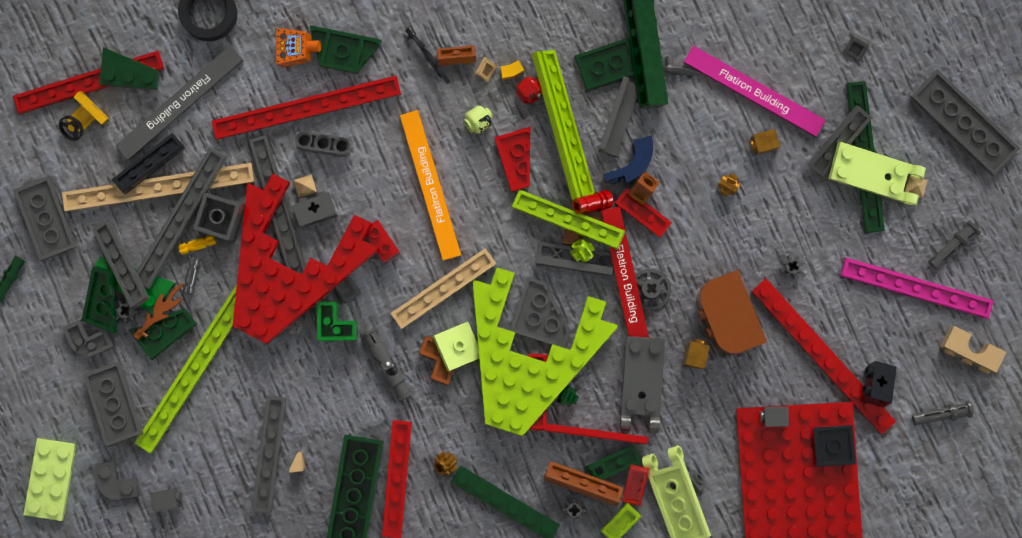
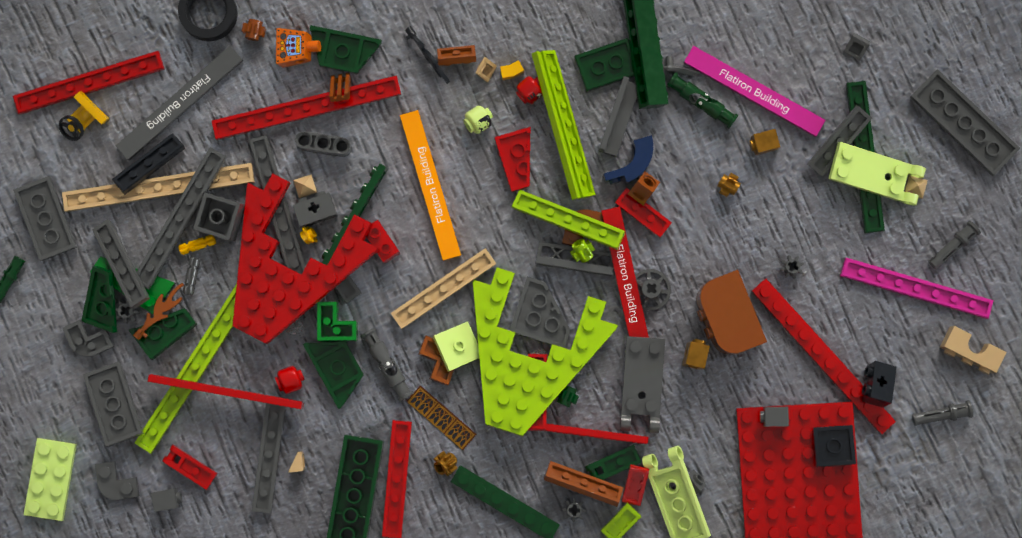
(126, 73): dark green wing -> none
(190, 467): none -> red plate
(225, 391): none -> red tile
(253, 30): none -> dark orange gear
(289, 379): none -> red head
(308, 235): none -> yellow plate
(336, 368): none -> dark green wing
(347, 79): none -> dark orange tile
(357, 208): none -> dark green plate
(441, 417): none -> sticker
(598, 201): red axle -> none
(709, 105): none -> dark green piece

